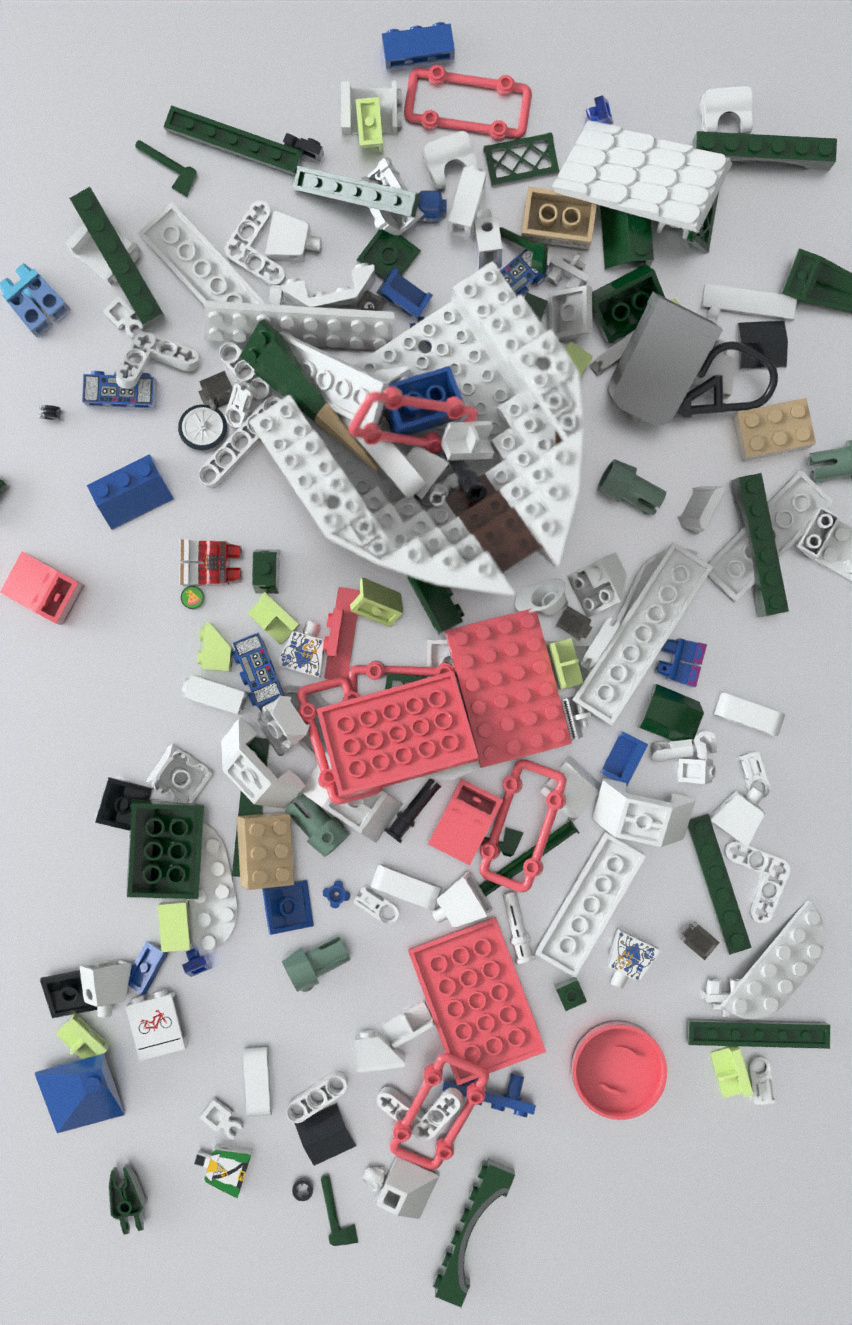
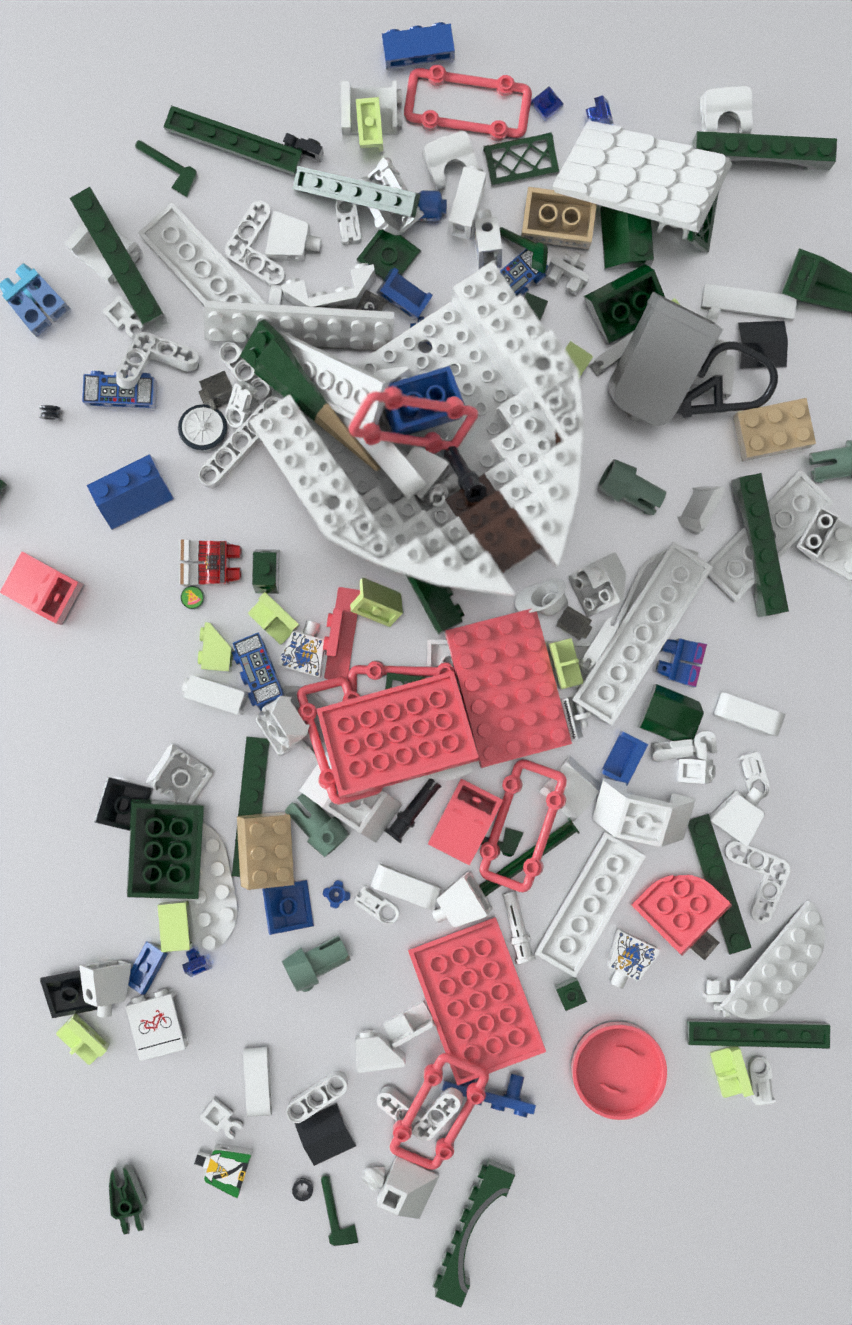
(80, 1093): blue slope -> none
(250, 772): white slope -> none
(349, 225): none -> white piece
(467, 441): white panel -> none
(547, 103): none -> clear blue tile
(570, 312): white plate -> none
(681, 908): none -> coral plate

